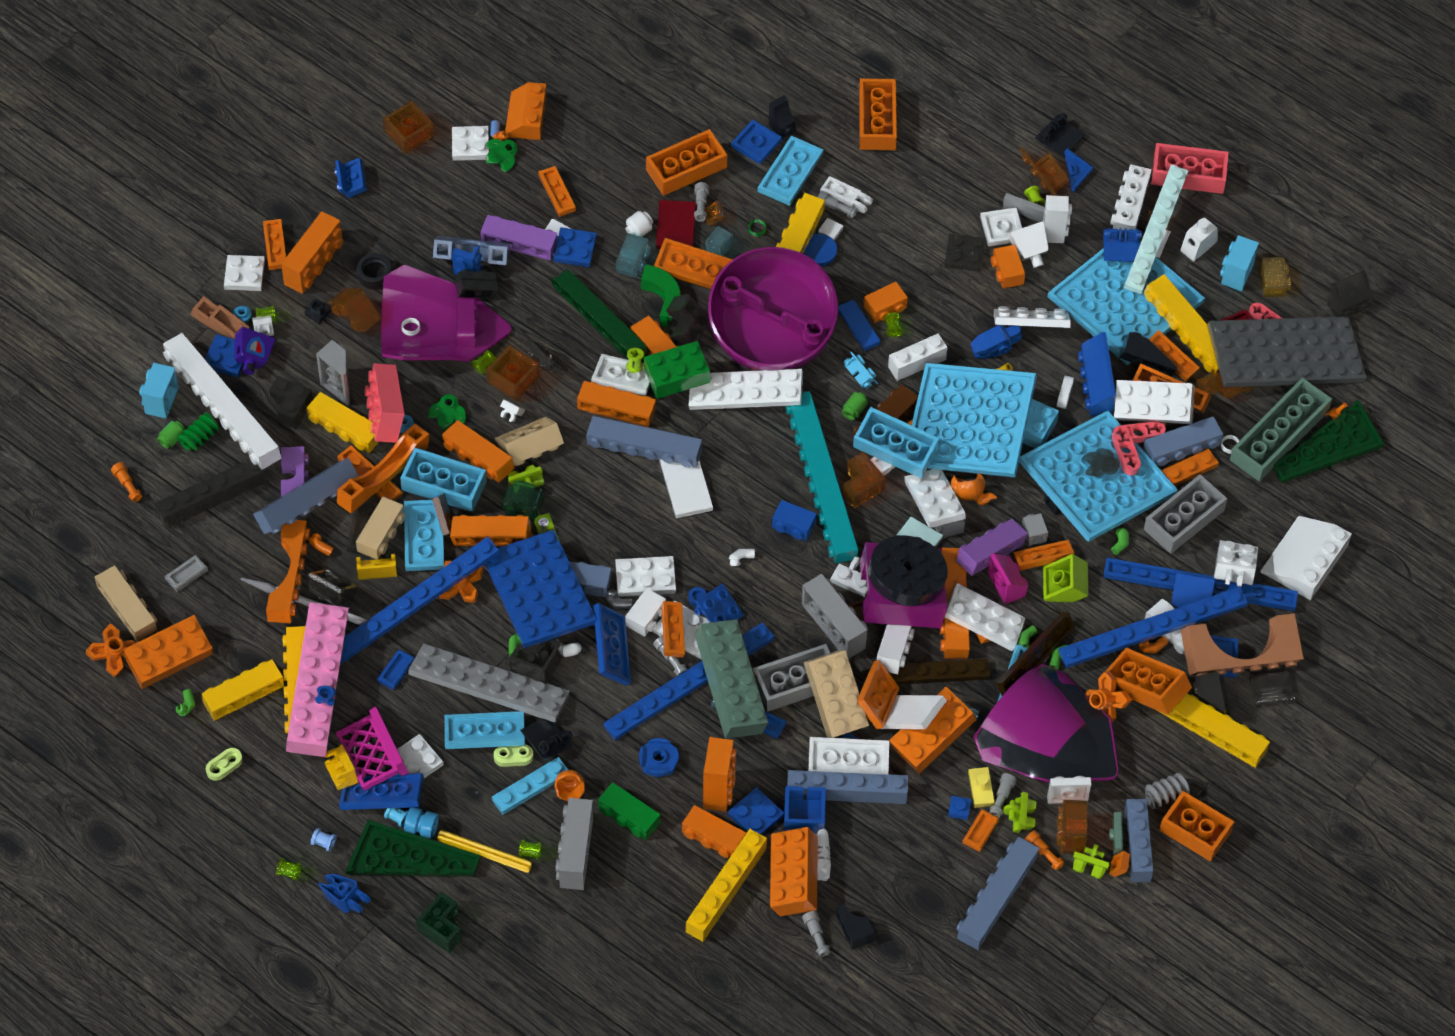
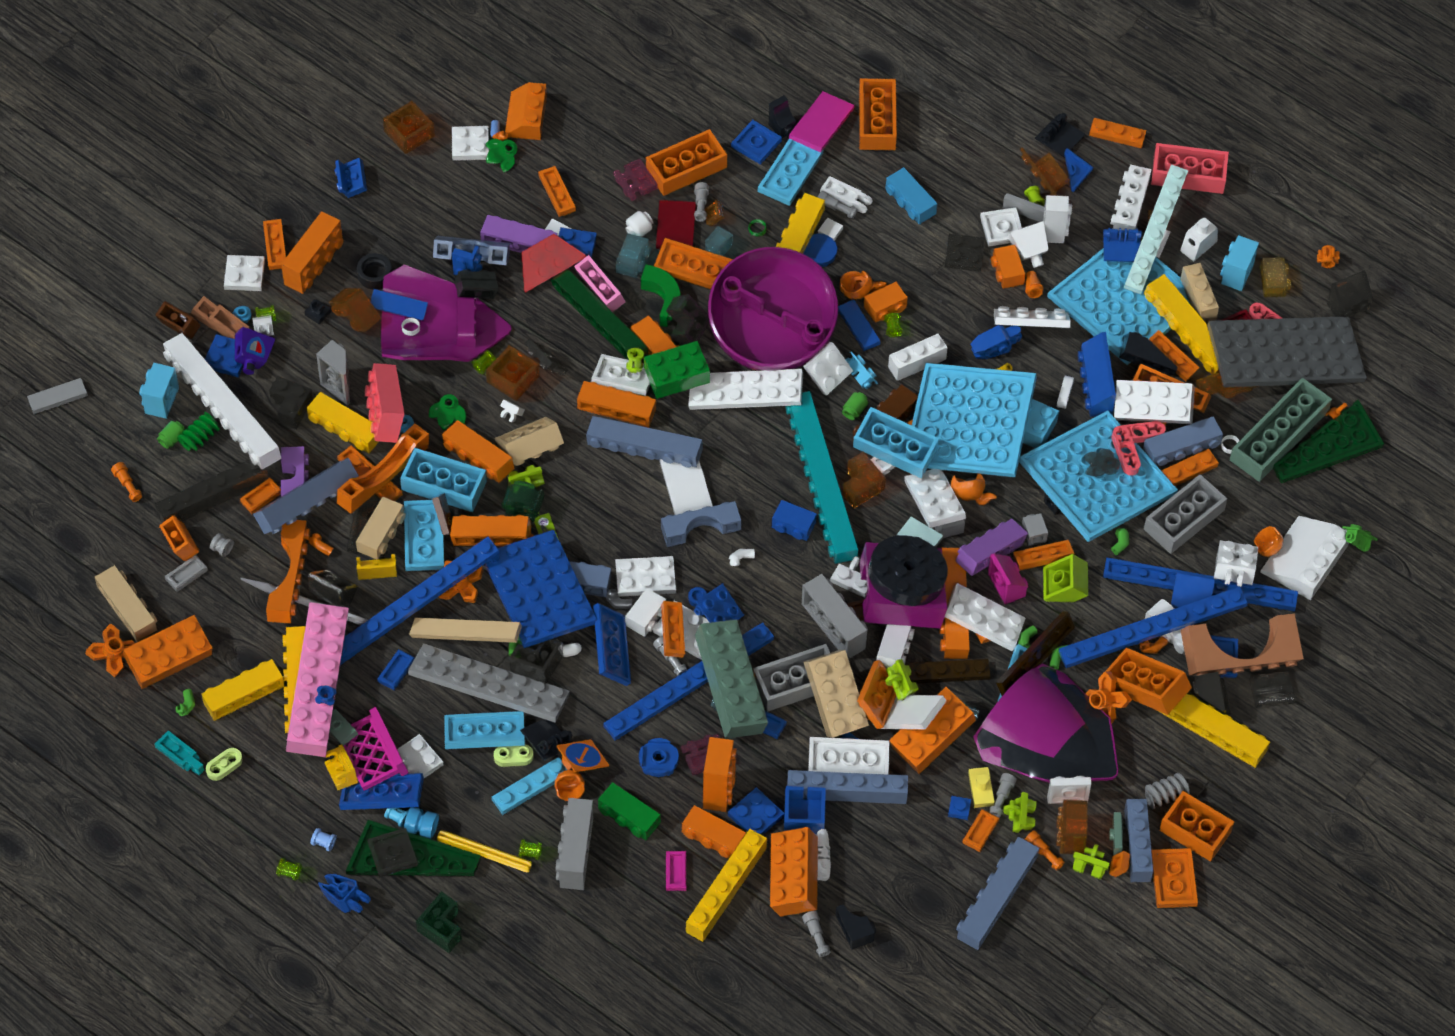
(57, 396): none -> light grey tile
(177, 320): none -> reddish brown brick
(179, 538): none -> orange brick
(179, 753): none -> teal hinge
(221, 544): none -> light grey wheel
(260, 495): none -> orange tile
(341, 728): none -> sand green plate
(392, 852): none -> clear smoke plate
(399, 305): none -> blue tile
(465, 630): none -> tan tile
(547, 260): none -> red wing
(582, 756): none -> piece
(599, 283): none -> bright pink brick
(640, 177): none -> clear pink plate
(675, 870): none -> dark pink tile
(696, 759): none -> clear pink plate
(722, 517): none -> sand blue arch
(821, 121): none -> dark pink tile
(828, 368): none -> white plate
(857, 284): none -> orange hair
(900, 680): none -> lime hips
(911, 196): none -> dark azure brick
(1033, 285): none -> orange cone
(1117, 133): none -> orange plate
(1174, 878): none -> orange plate
(1199, 292): none -> tan brick
(1268, 541): none -> orange hair
(1328, 256): none -> orange gear
(1358, 537): none -> bright green hinge

